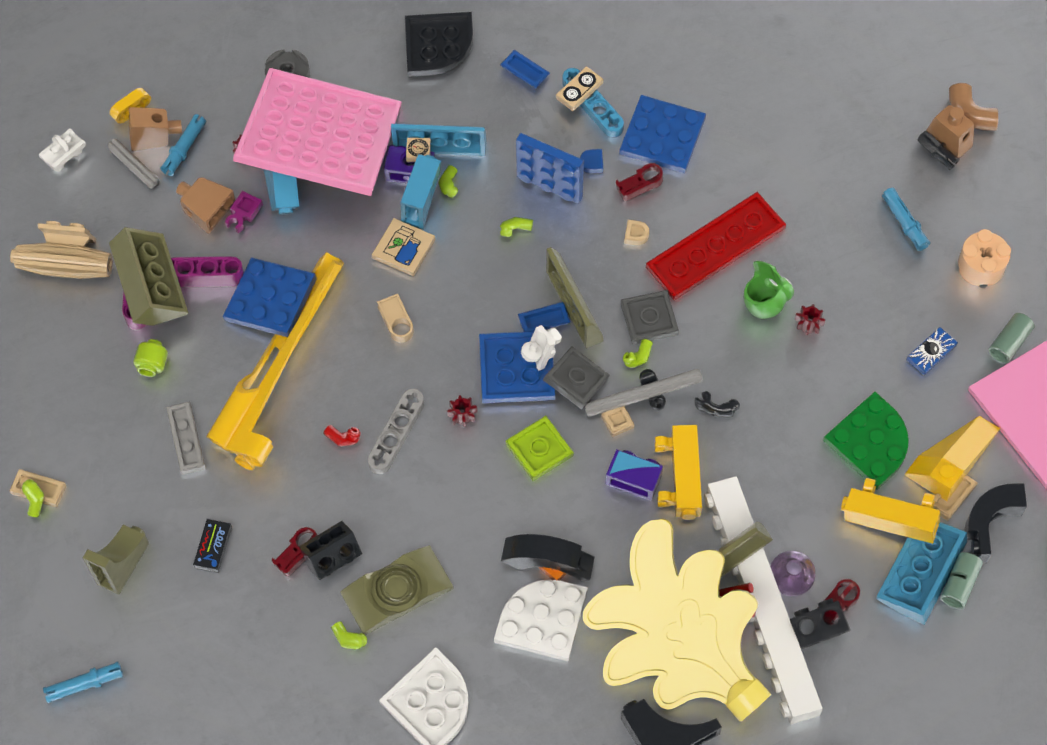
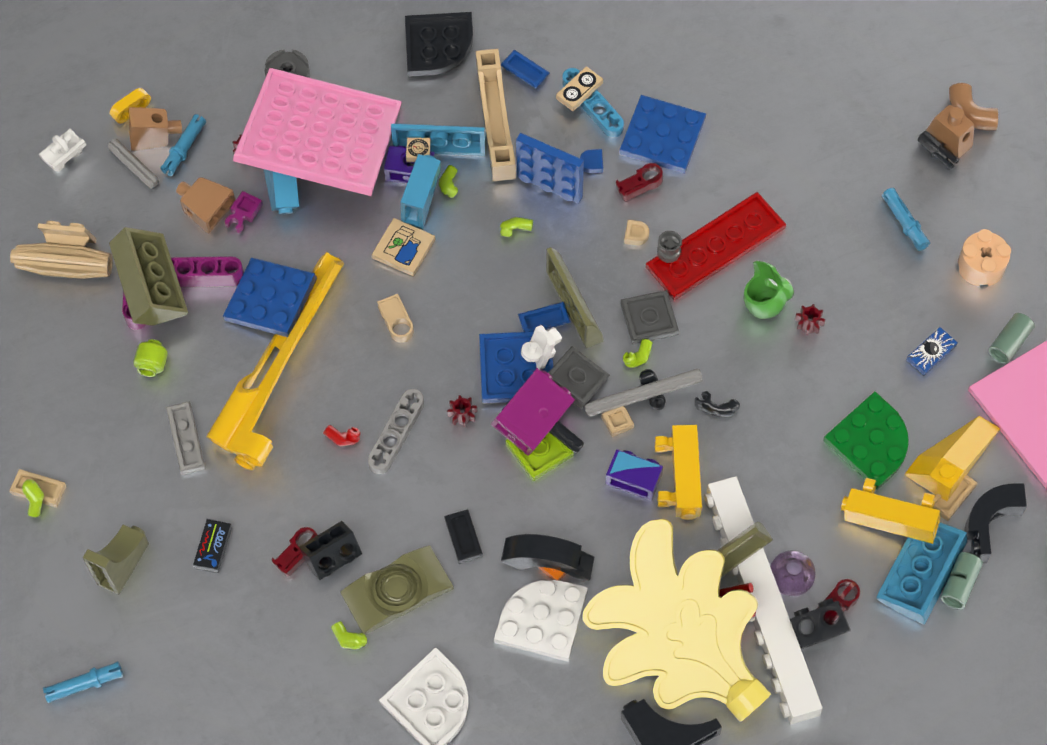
(463, 536): none -> black tile
(495, 115): none -> tan arch
(535, 413): none -> magenta piece
(669, 246): none -> dark grey wheel

